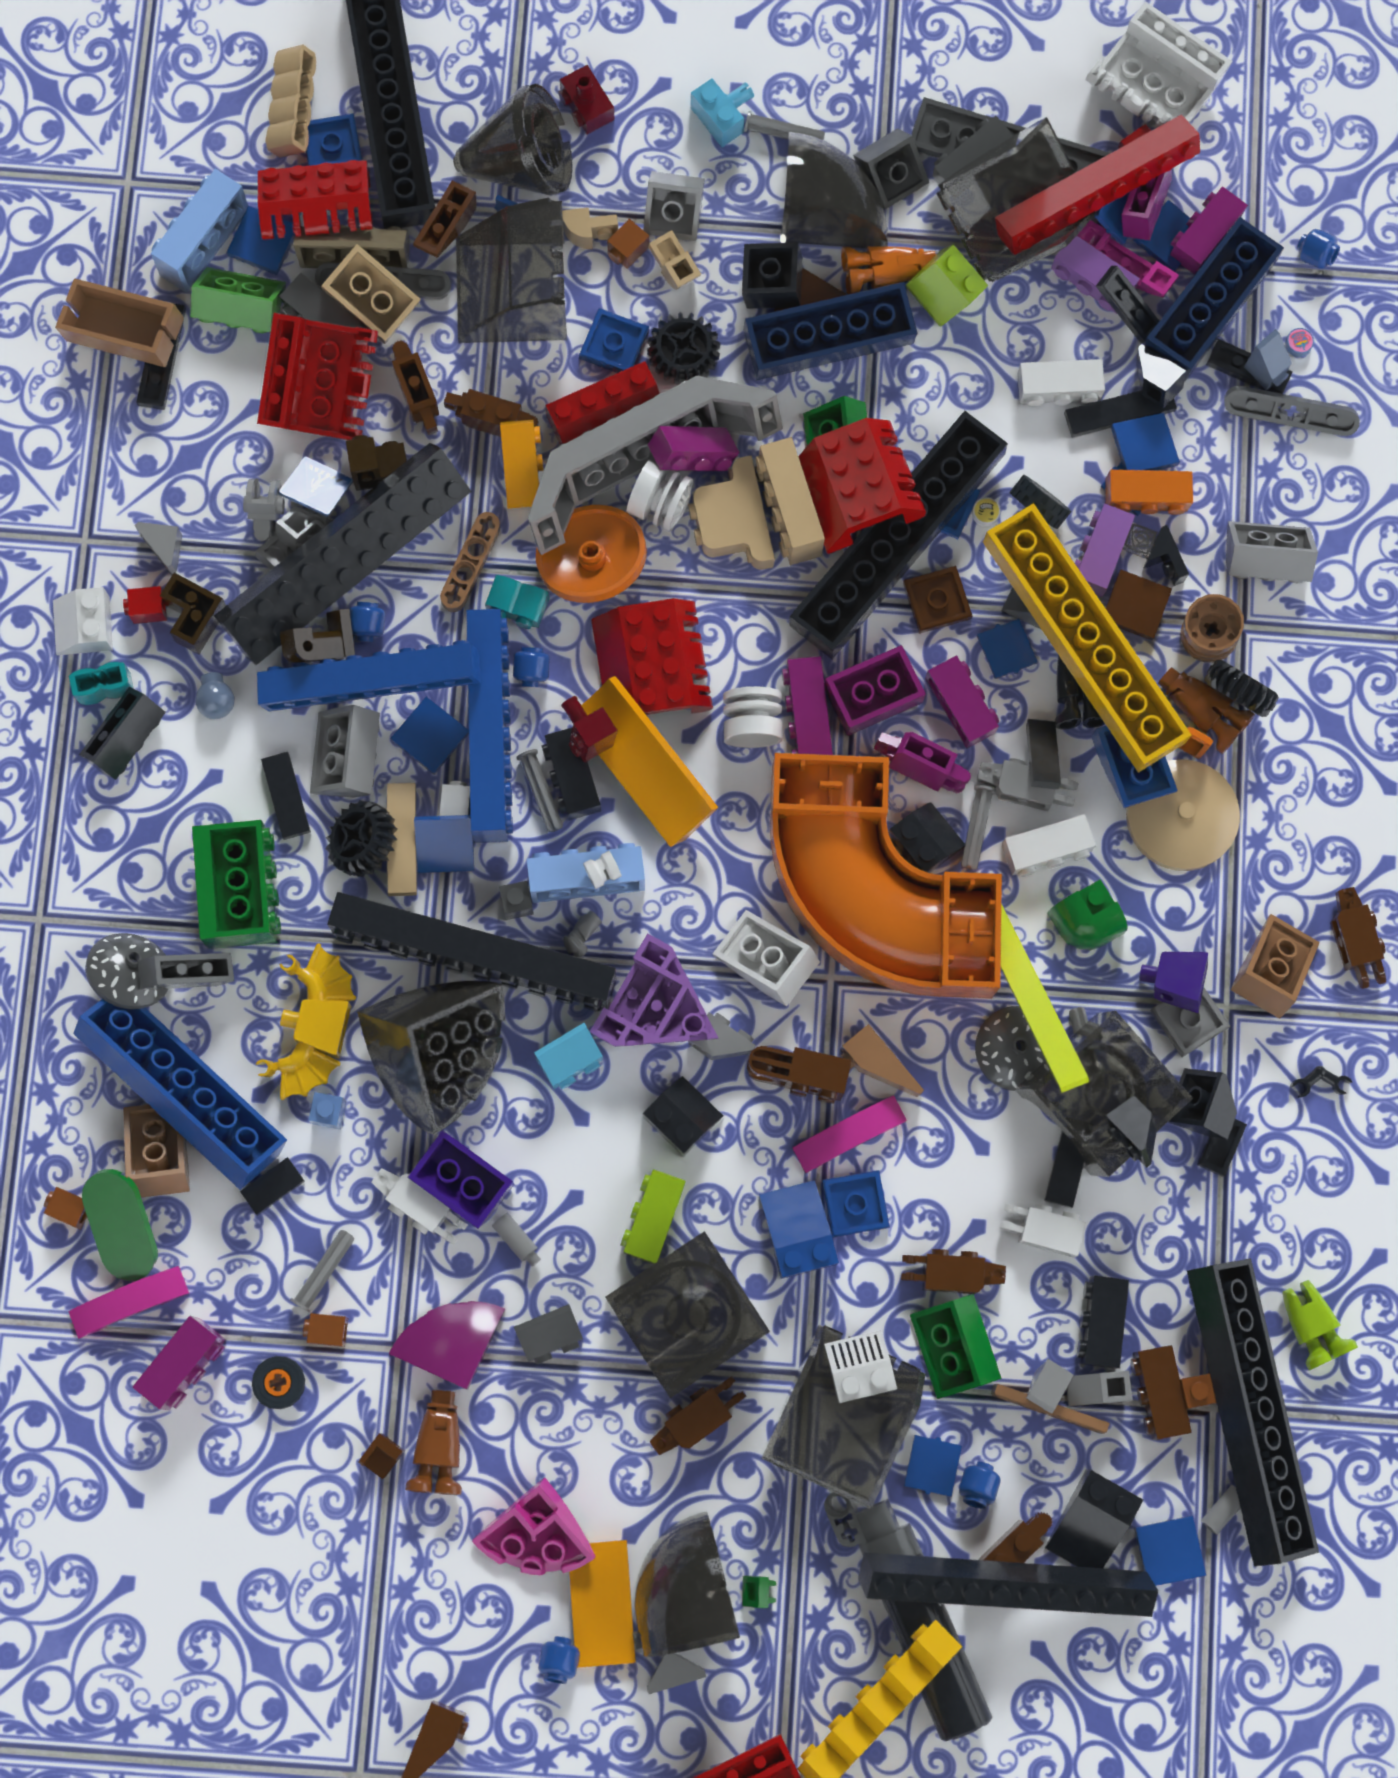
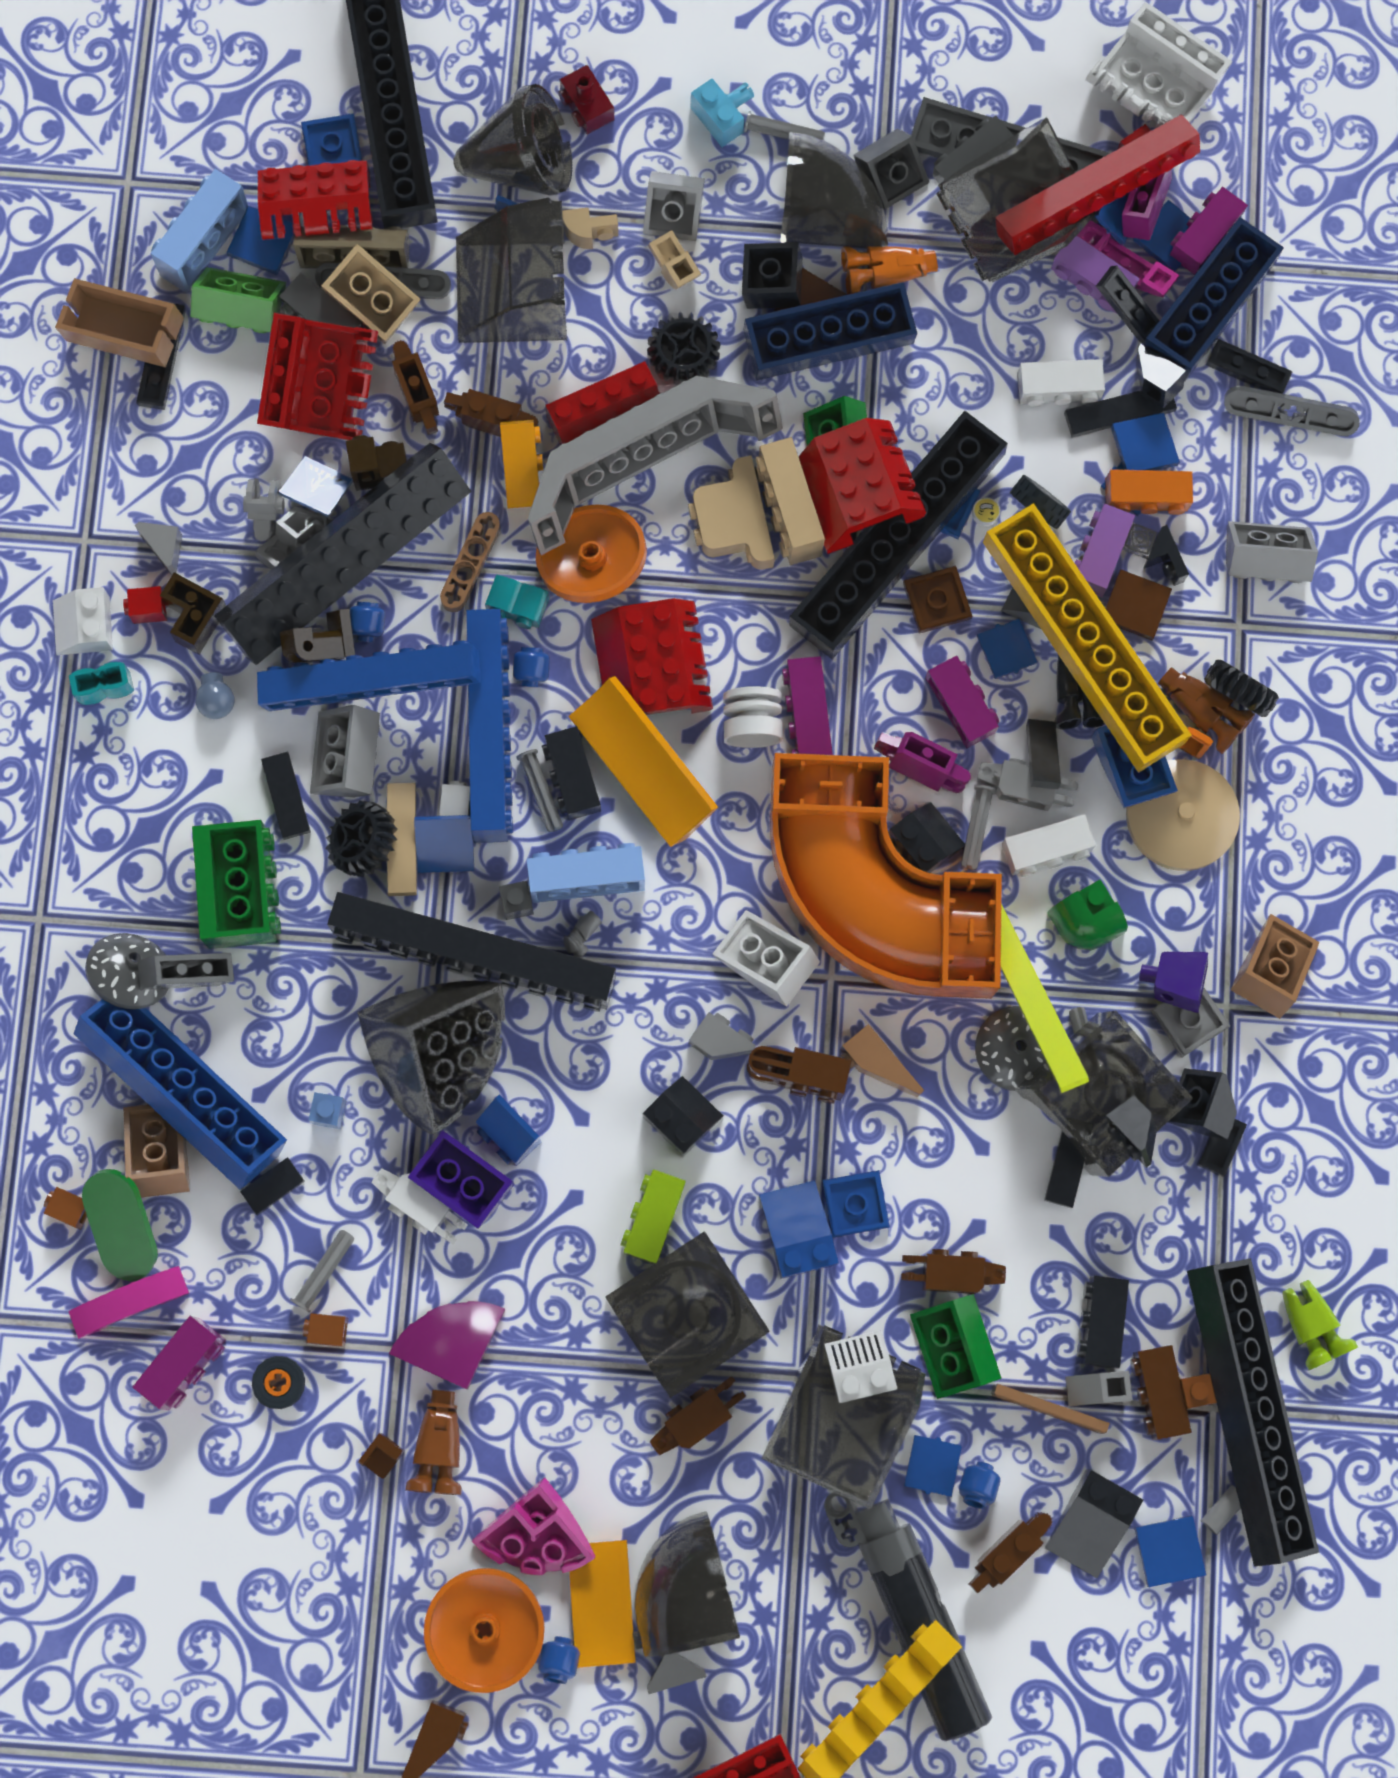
(122, 733): black brick -> none
(291, 95): tan brick -> none
(318, 1024): yellow torso -> none
(430, 735): blue tile -> none
(447, 219): reddish brown slope -> none
(484, 1630): none -> orange dish
(508, 1131): none -> blue slope
(516, 1239): light grey cylinder -> none
(548, 1334): dark grey slope -> none
(569, 1057): medium azure slope -> none
(591, 732): dark red brick -> none
(602, 869): white wheel -> none
(613, 341): blue tile -> none
(627, 244): dark orange brick -> none
(654, 1003): medium lavender wedge -> none
(660, 496): white wheel -> none
(693, 448): magenta brick -> none
(756, 1591): green tile -> none
(849, 1133): dark pink slope -> none
(874, 690): magenta brick -> none
(946, 285): lime slope -> none
(1007, 1584): black brick -> none
(1046, 1229): white hinge -> none
(1048, 1385): light grey slope -> none
(1216, 613): medium nougat wheel -> none
(1269, 361): sand blue slope -> none
(1299, 342): tile -> none
(1318, 248): blue head -> none
(1321, 1073): black arm -> none
(1358, 937): reddish brown hinge -> none

